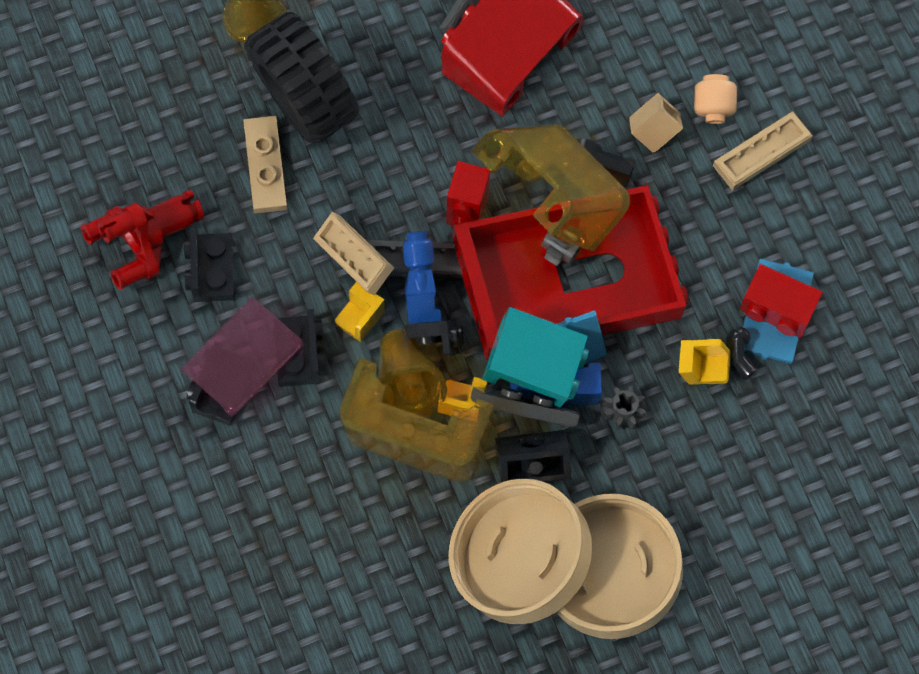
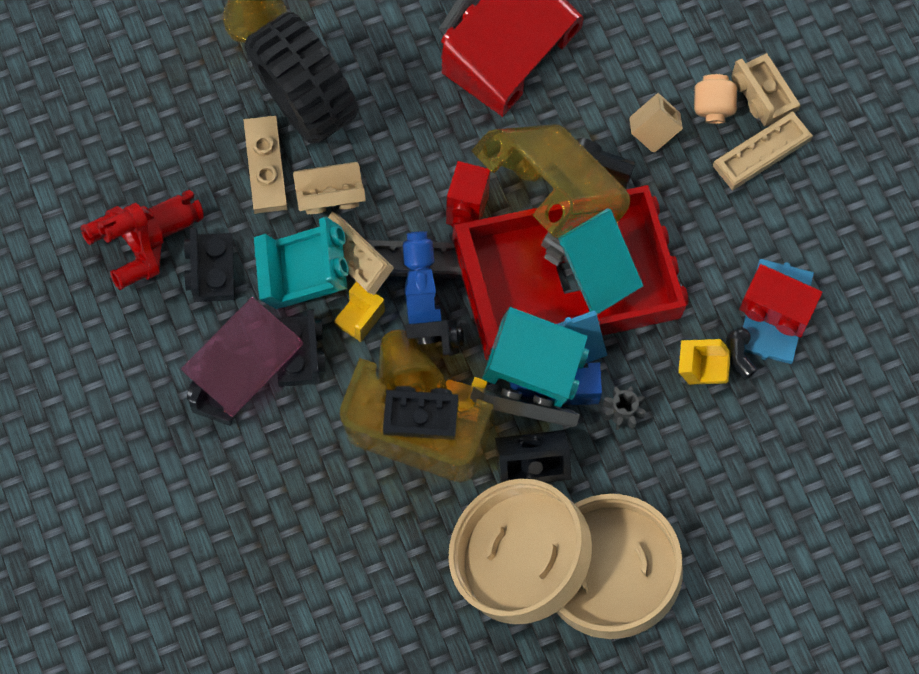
(301, 265): none -> teal panel
(329, 187): none -> tan bracket
(420, 413): none -> black bracket
(600, 261): none -> teal piece
(765, 89): none -> tan bracket

